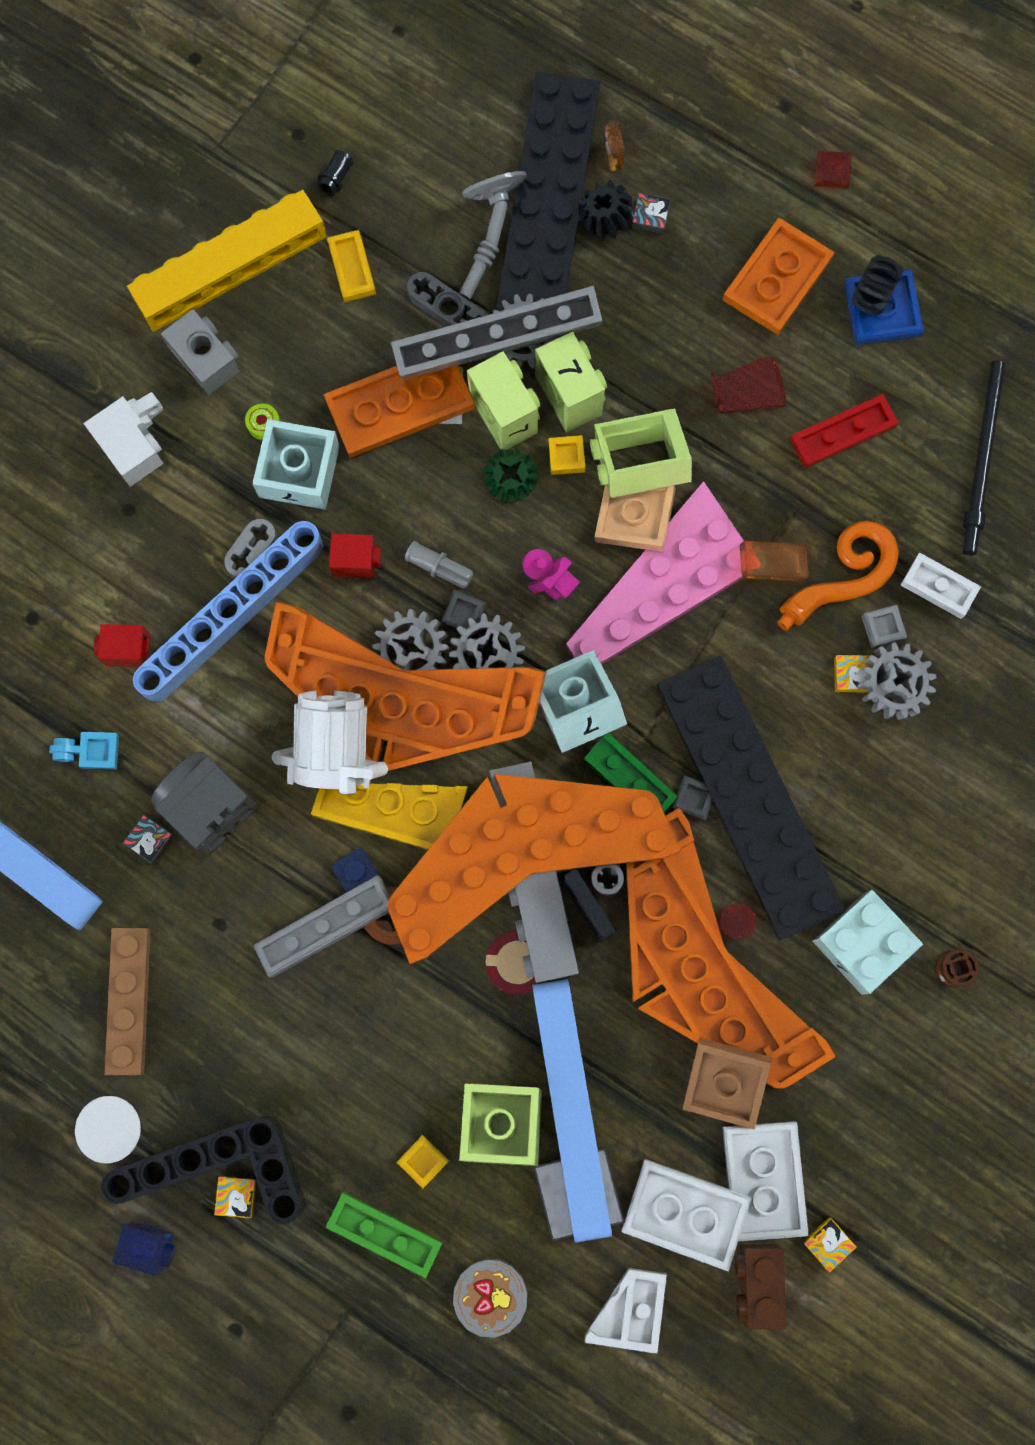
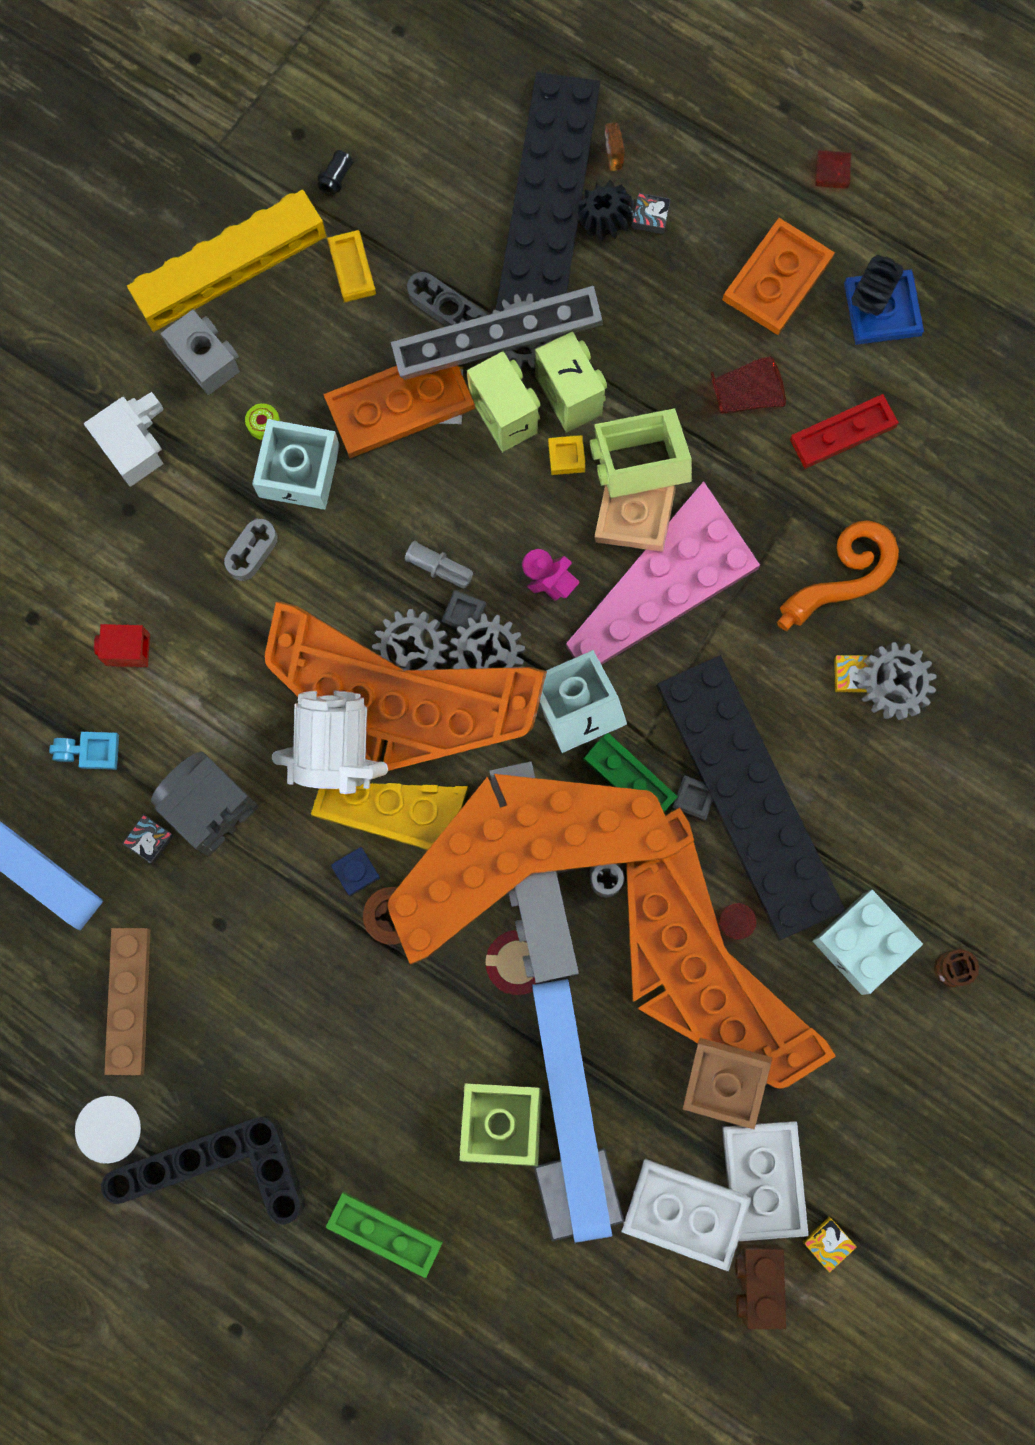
(144, 1248): clear blue brick -> none
(224, 628): light blue beam -> none
(235, 1197): tile -> none
(323, 927): light grey tile -> none
(354, 556): red brick -> none
(422, 1161): yellow tile -> none
(490, 1297): tile -> none
(495, 190): light grey dish -> none
(511, 489): dark green gear -> none
(588, 906): black tile -> none
(631, 1313): white wing -> none
(774, 561): clear orange tile -> none
(884, 626): light grey tile -> none
(940, 585): white plate -> none
(975, 518): black bar -> none

